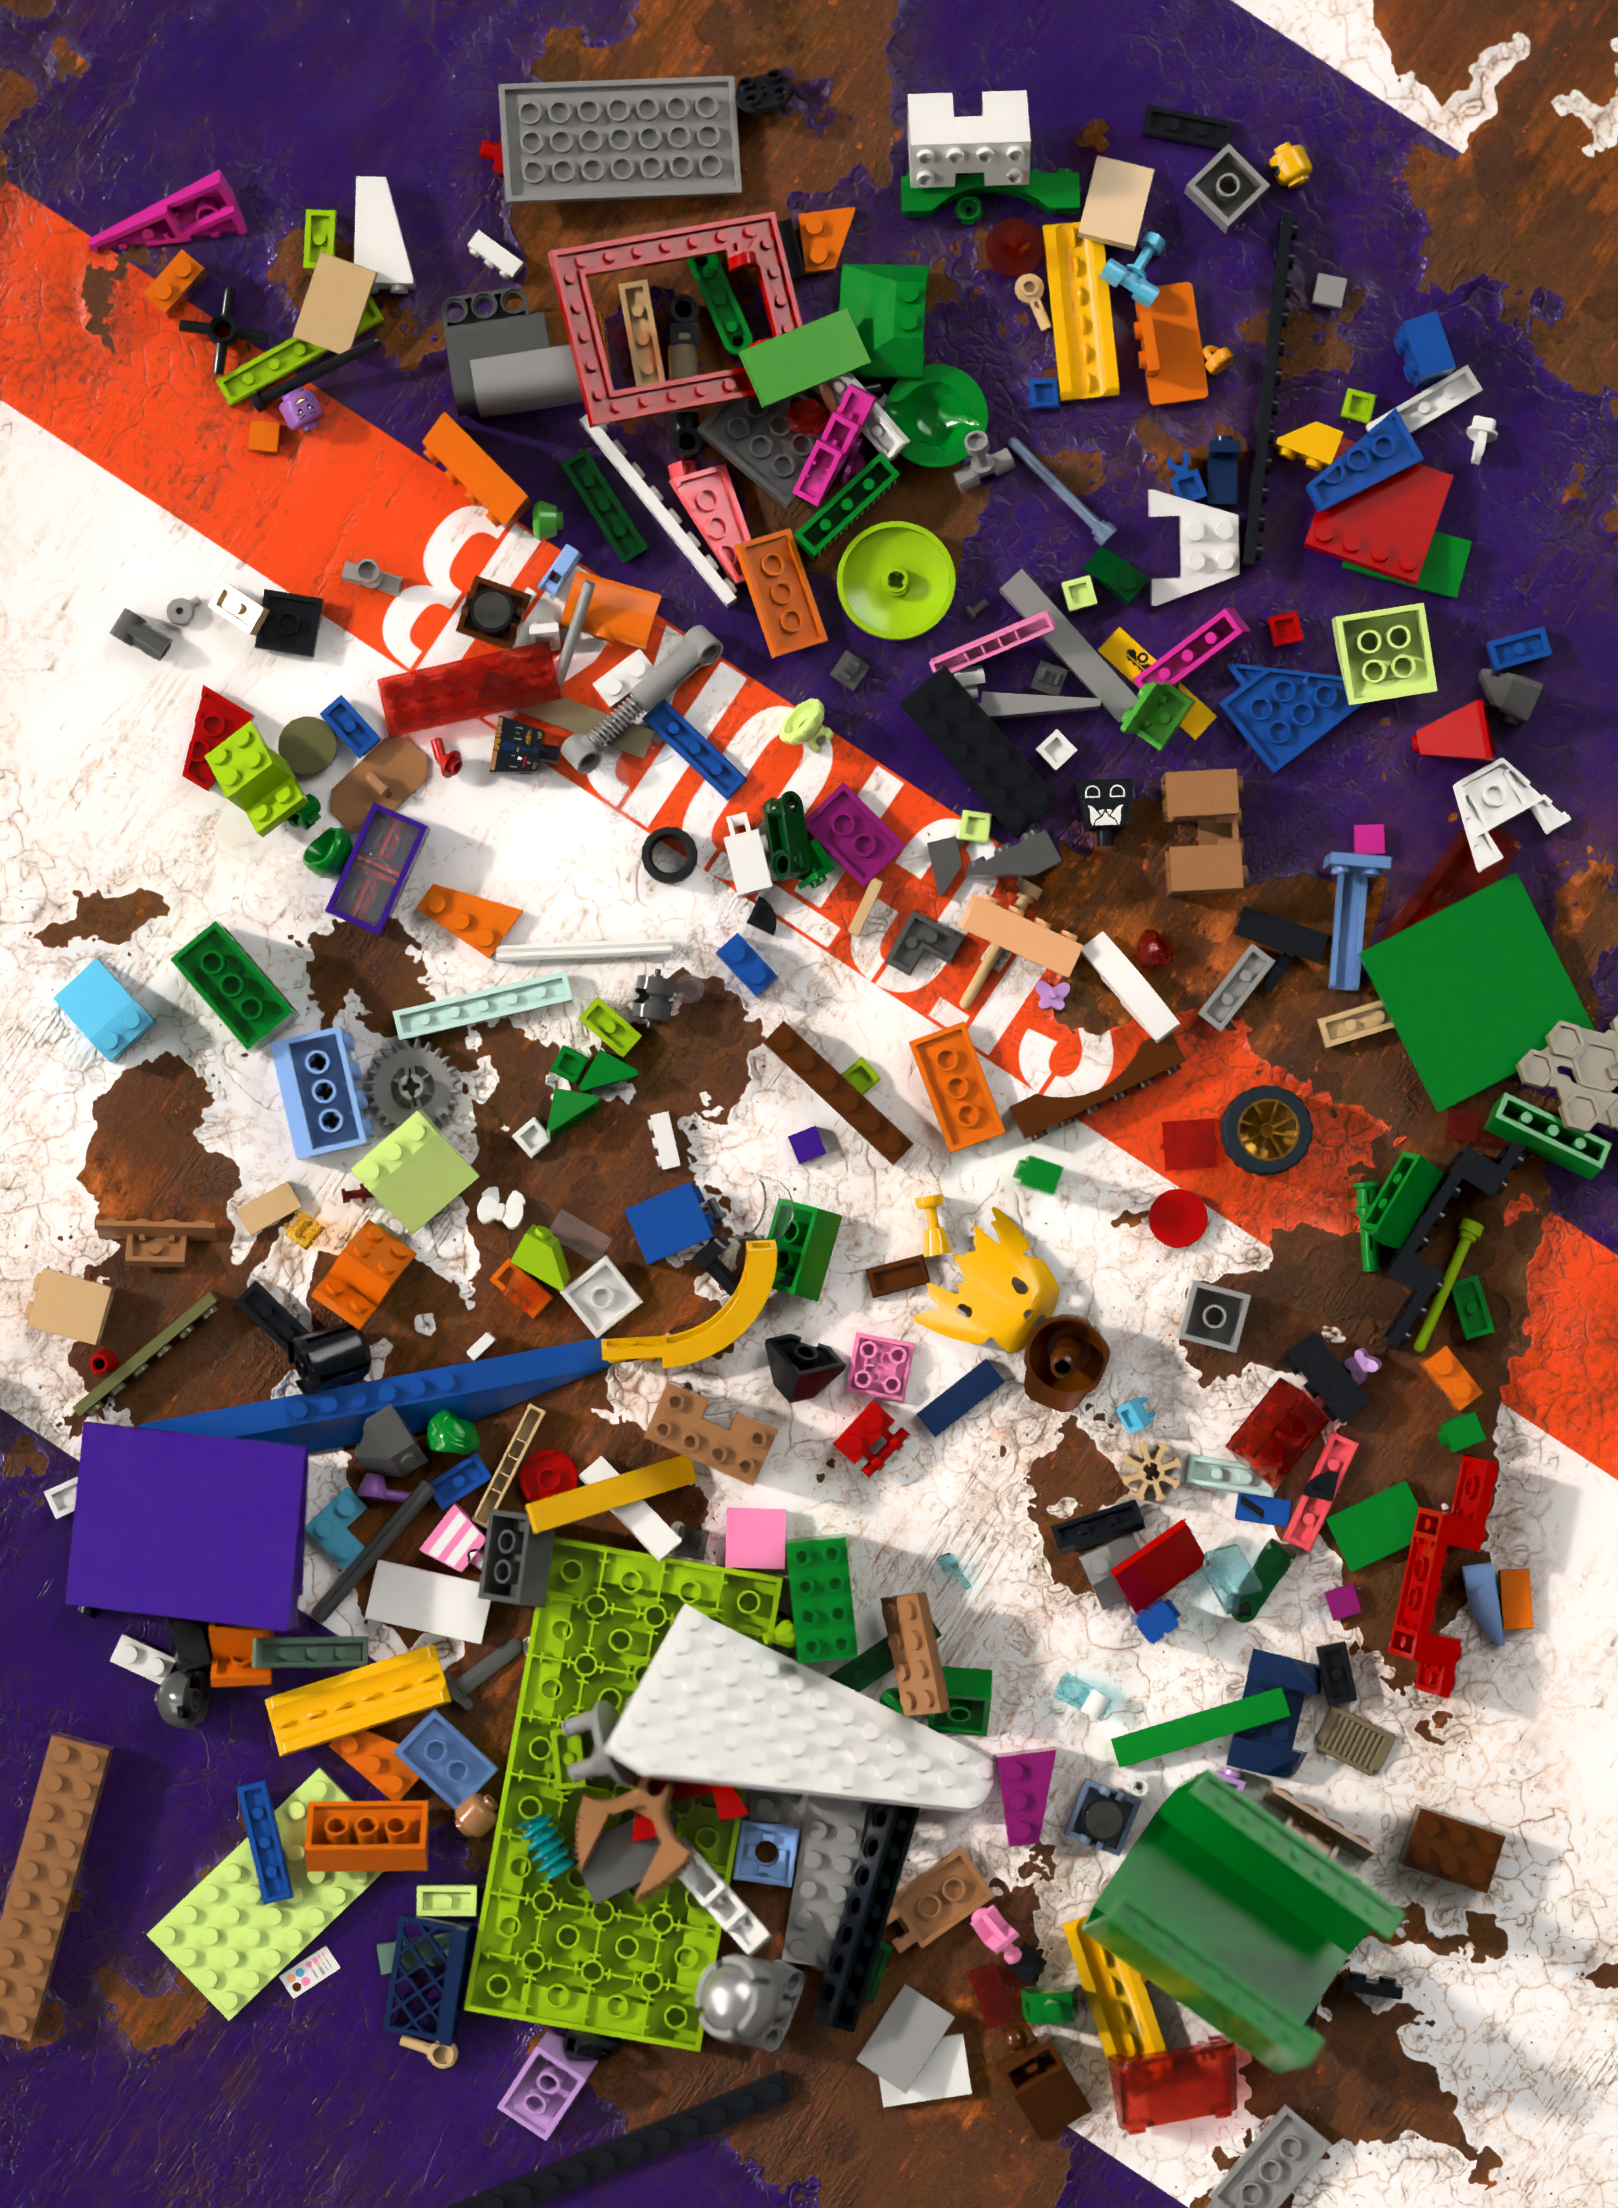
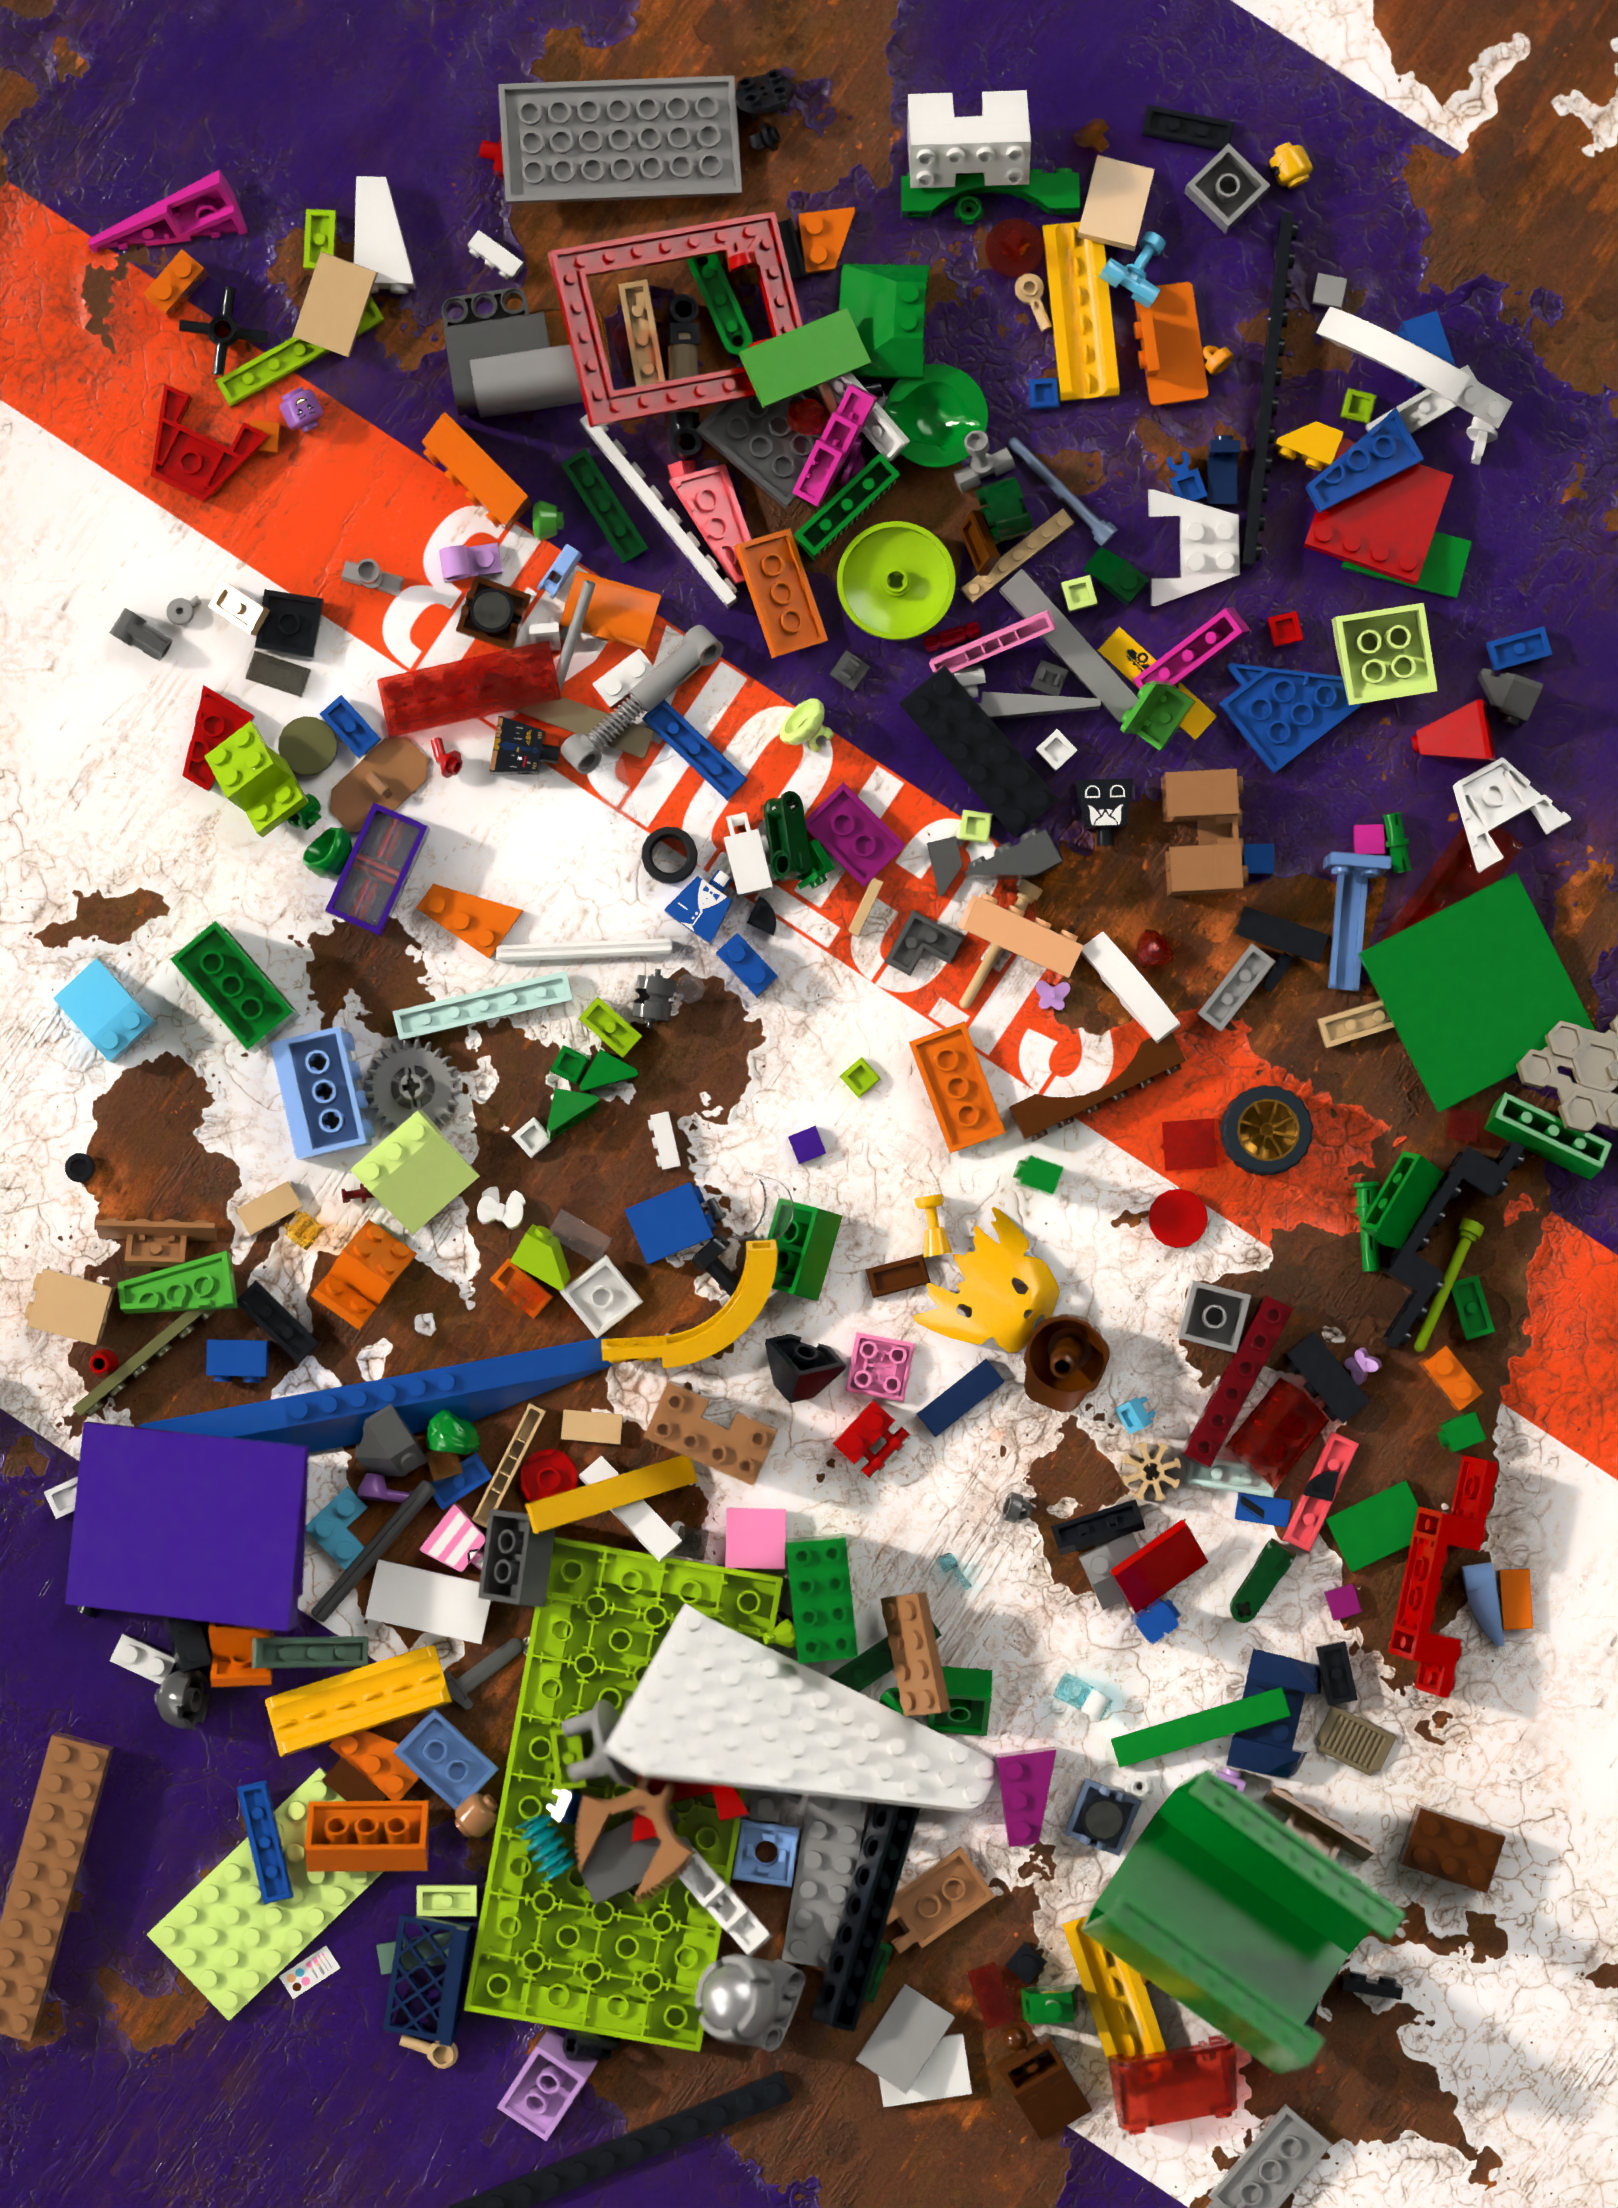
(80, 1167): none -> black tile
(184, 1287): none -> bright green wing
(193, 460): none -> red wing
(237, 1358): none -> blue piece
(261, 400): black bar -> none
(278, 674): none -> clear smoke tile
(329, 1357): black cylinder -> none
(351, 1783): none -> reddish brown tile
(444, 1464): none -> clear orange tile
(465, 562): none -> lavender plate
(481, 1346): white tile -> none
(566, 1807): none -> tile
(592, 1426): none -> tan tile
(702, 906): none -> blue torso
(767, 138): none -> black plate
(838, 1093): reddish brown arch -> none
(952, 636): none -> dark red axle
(972, 611): dark grey piece -> none
(979, 543): none -> reddish brown tile
(996, 1933): bright pink piece -> none
(1004, 510): none -> dark green brick
(1013, 1506): none -> dark grey tile
(1018, 555): none -> tan piece
(1230, 1576): clear light blue panel -> none
(1236, 1382): none -> dark red brick
(1259, 858): none -> blue tile
(1397, 842): none -> green pin
(1414, 363): none -> white arch

